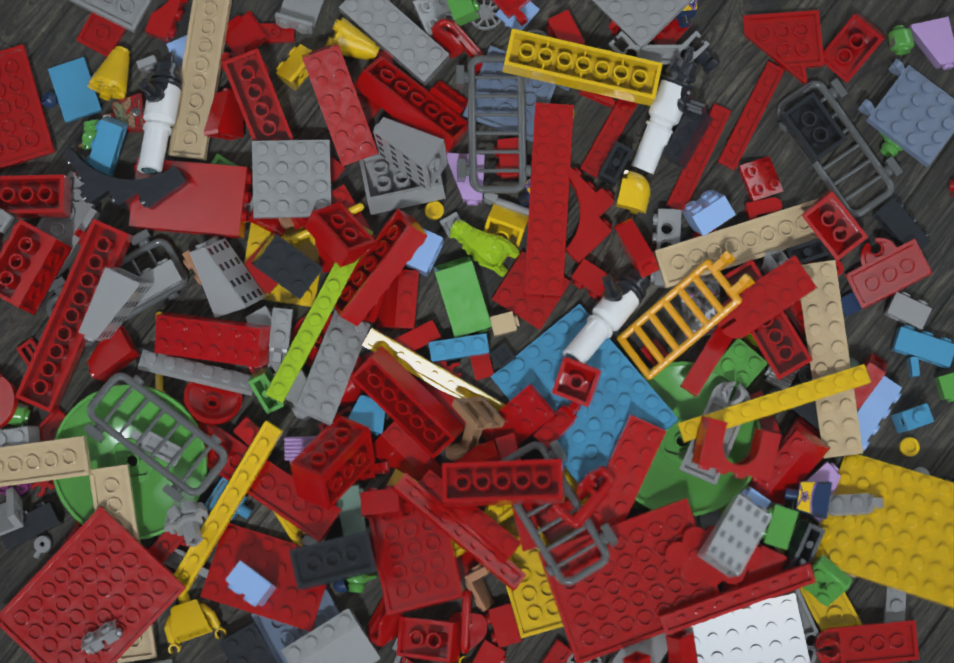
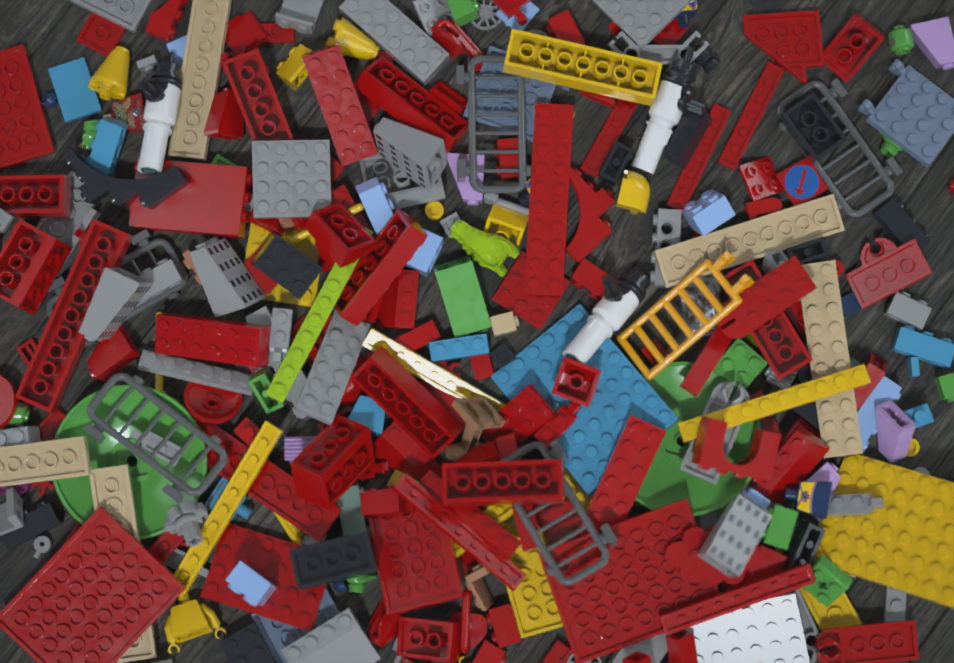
(93, 642): light grey hinge -> none
(375, 203): none -> light blue brick
(584, 489): red piece -> none
(636, 248): red slope -> none
(801, 182): none -> piece
(834, 225): red slope -> none
(893, 431): none -> lavender slope

